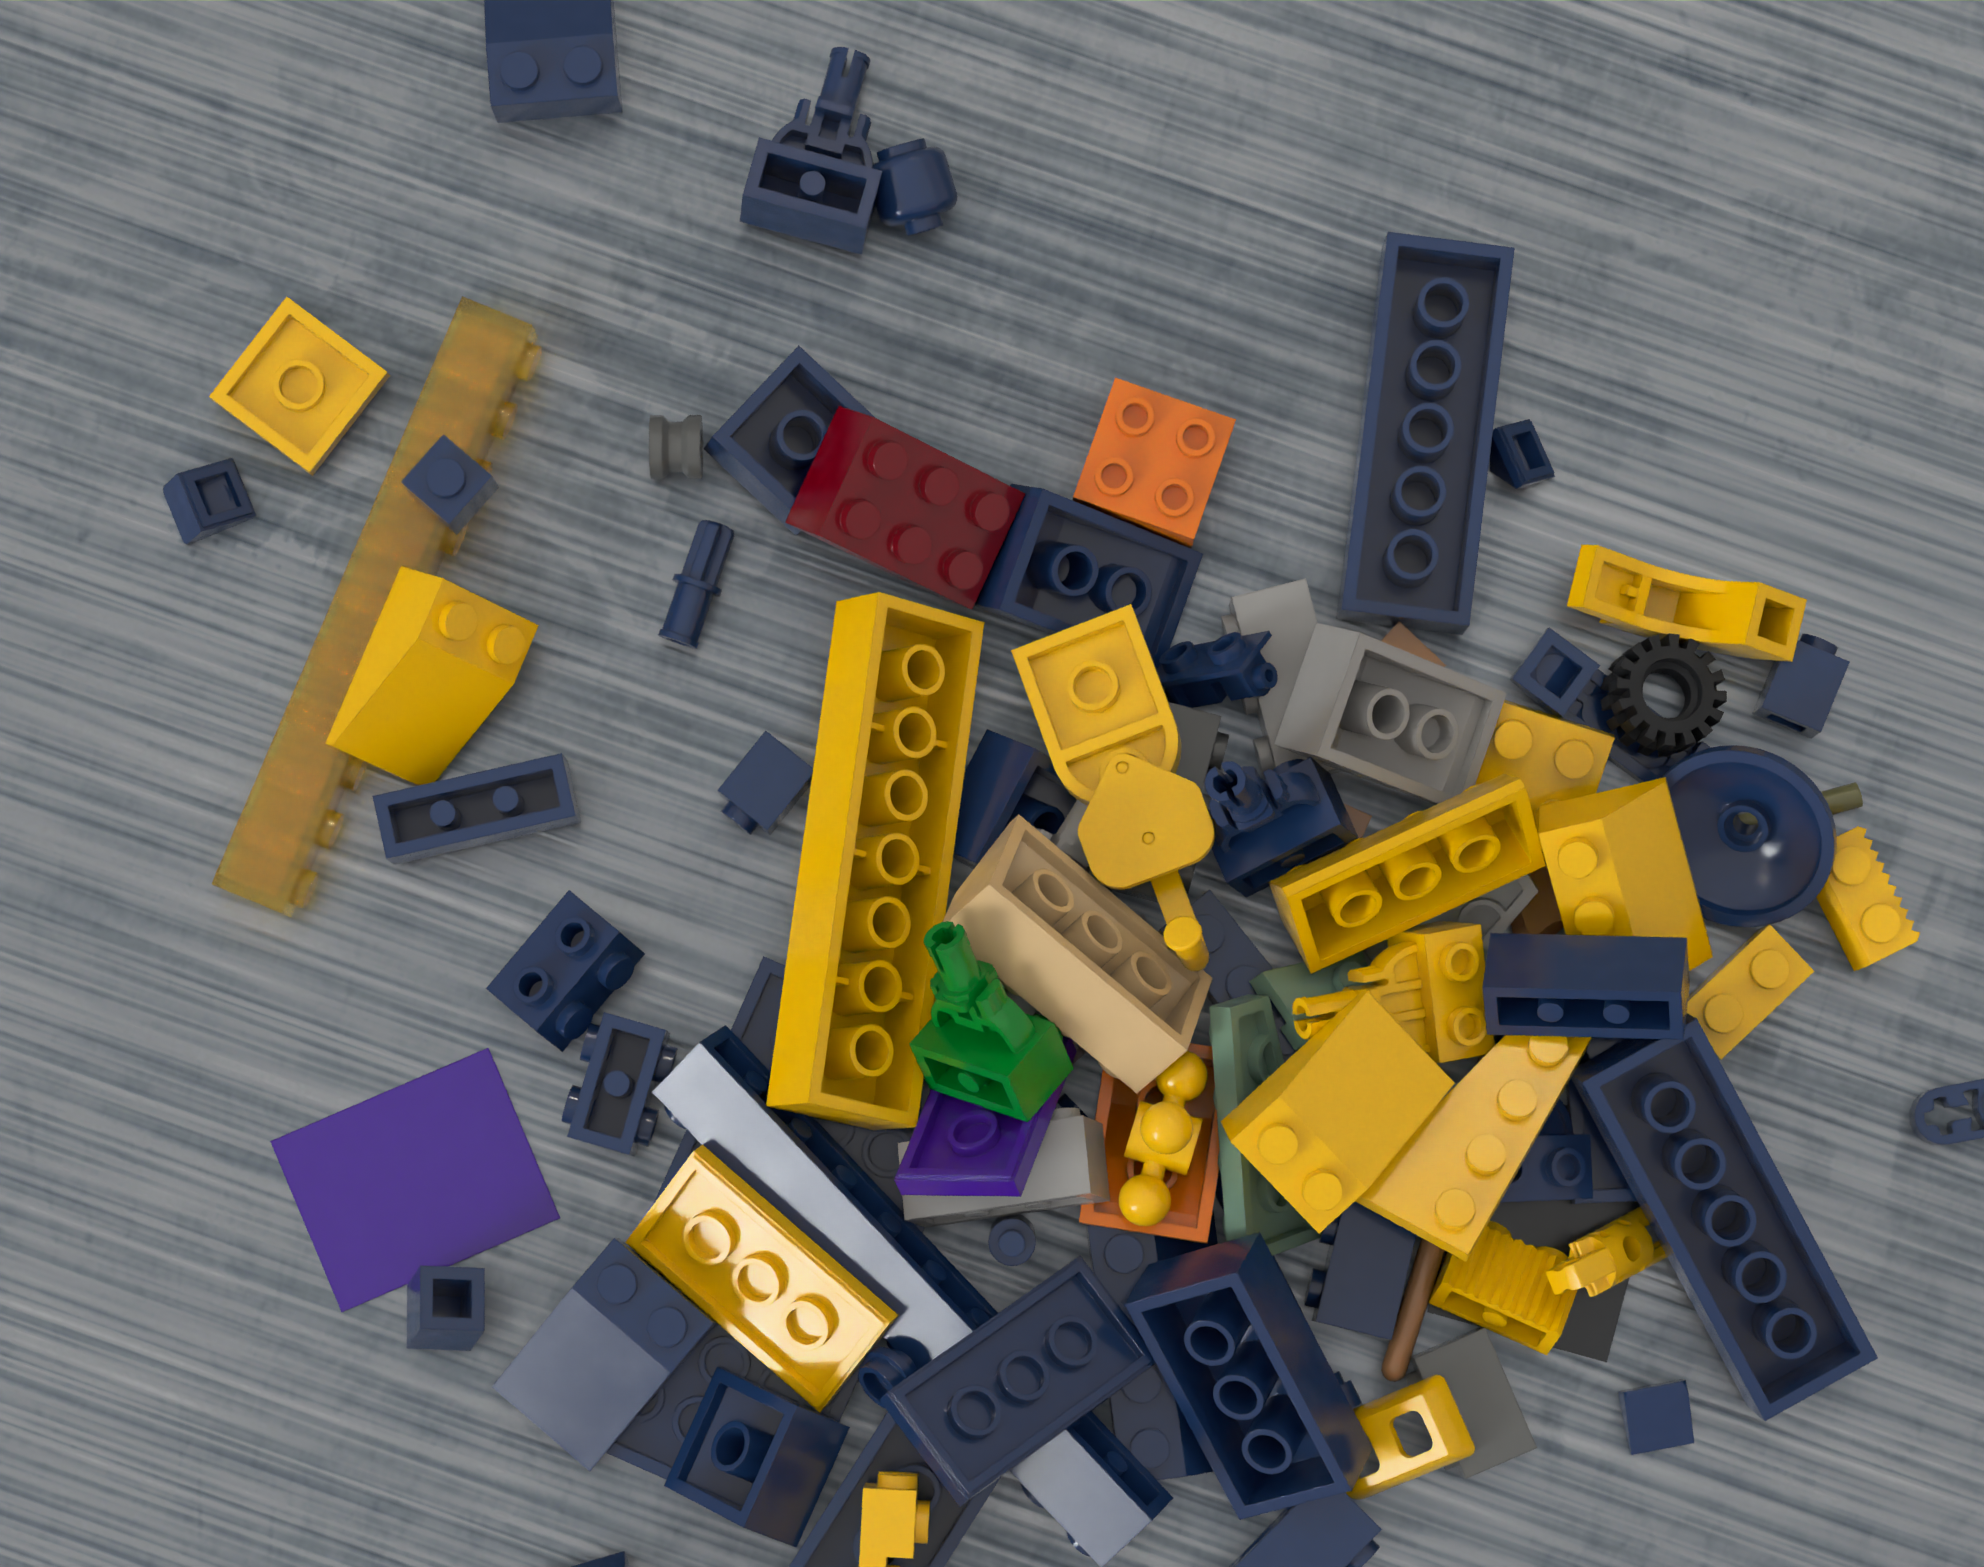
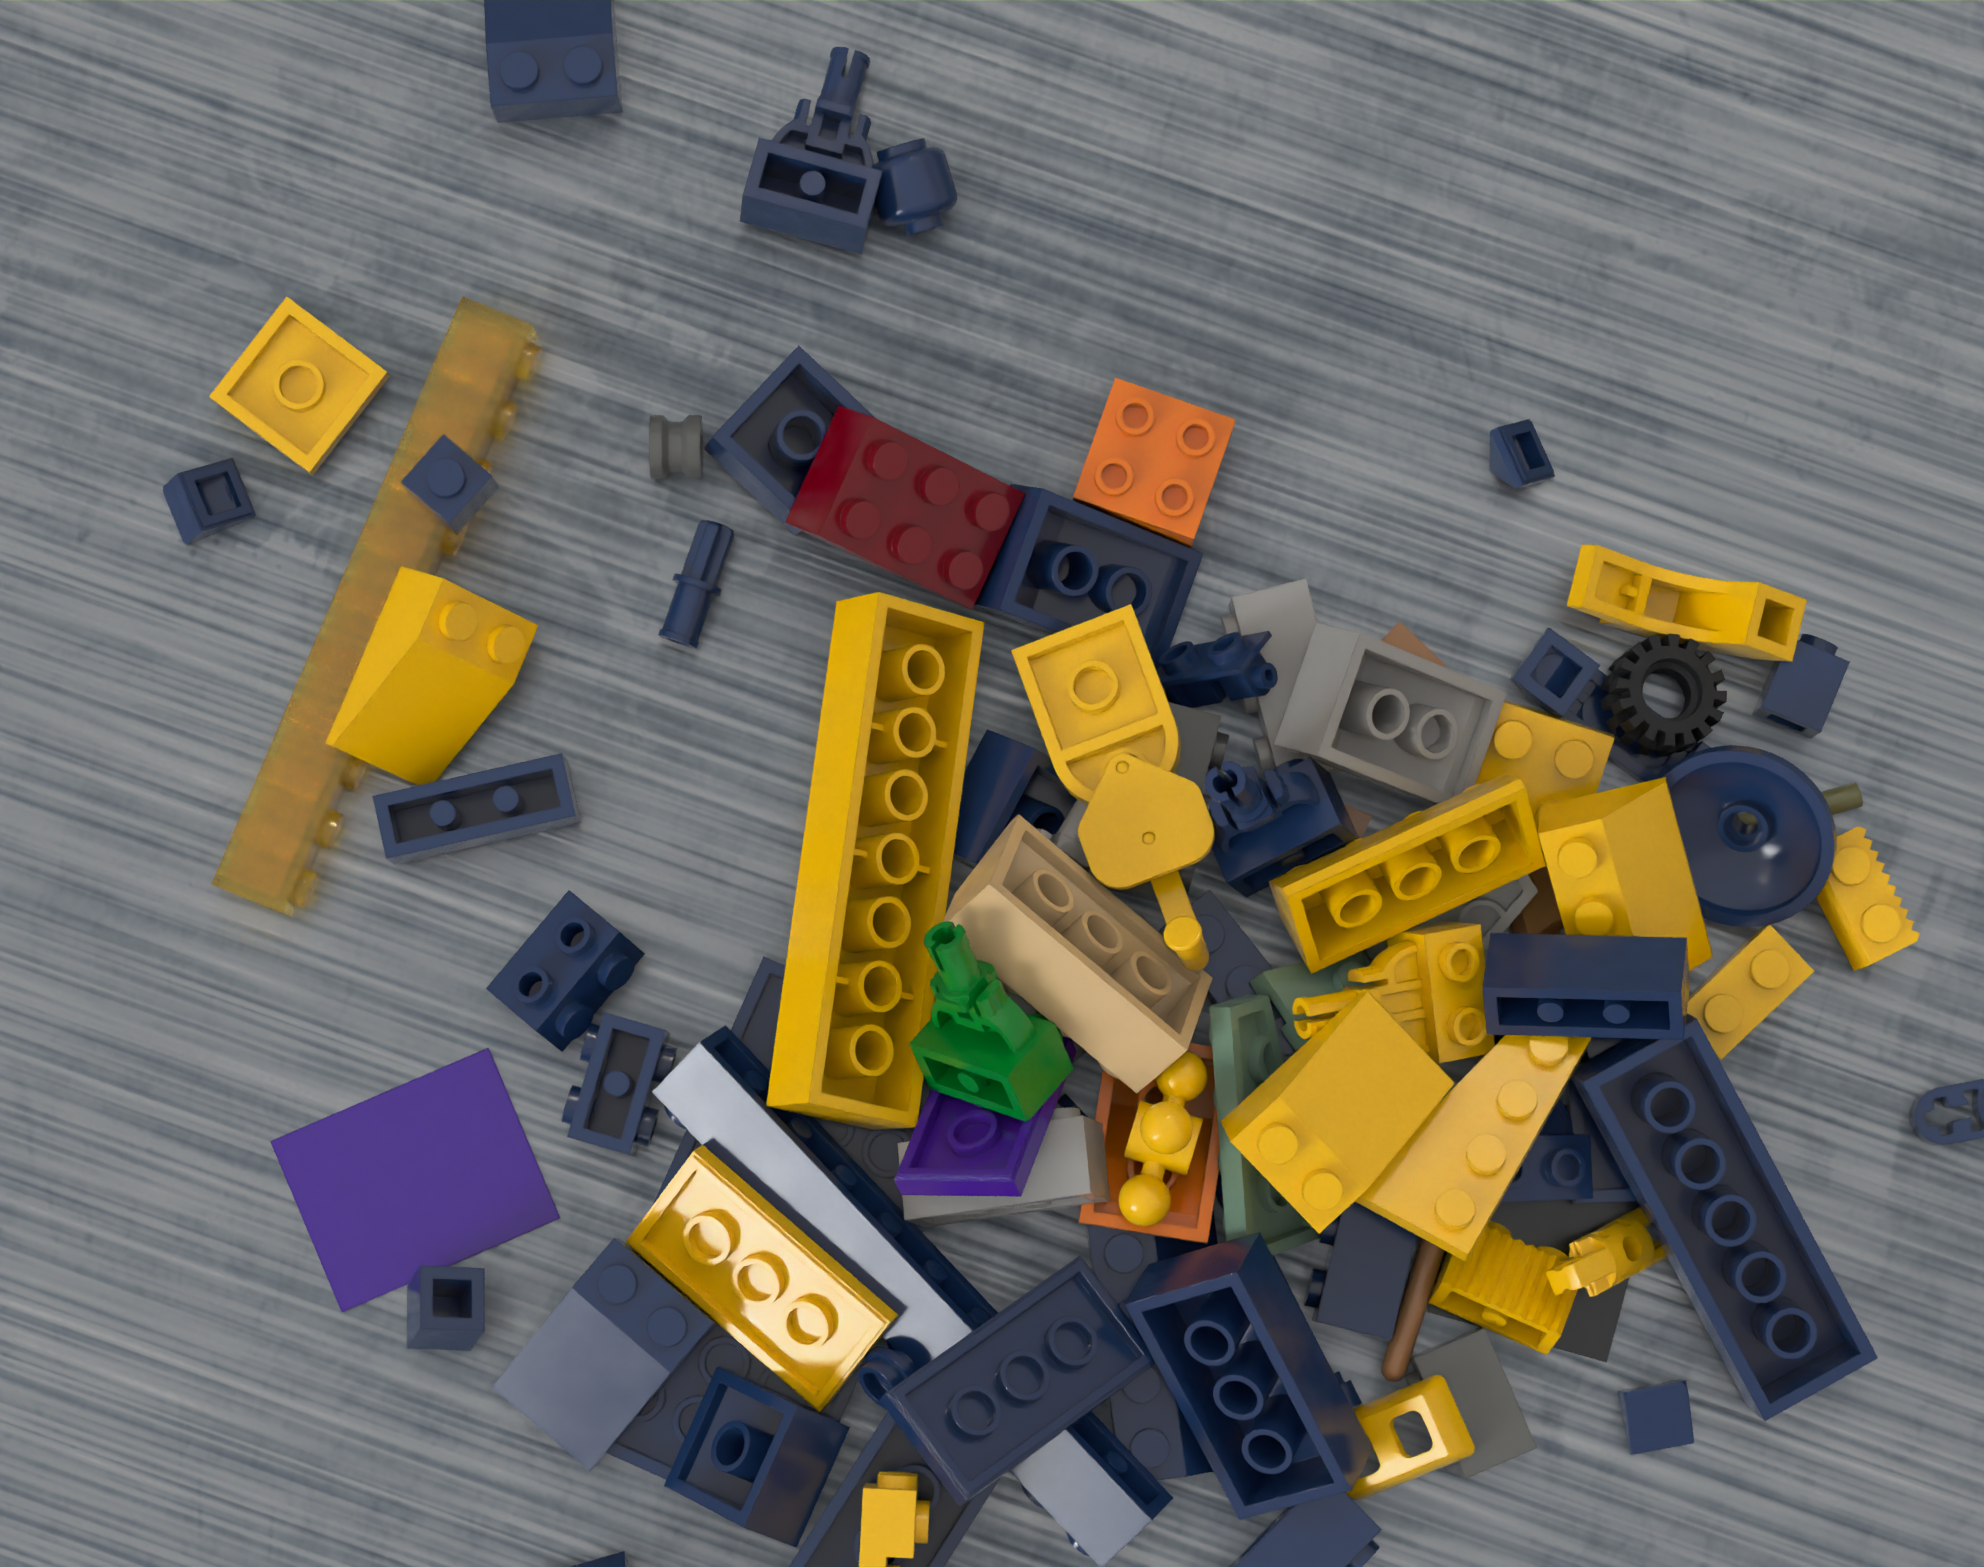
(765, 785): dark blue brick -> none
(1012, 1239): dark blue cylinder -> none
(1425, 433): dark blue brick -> none

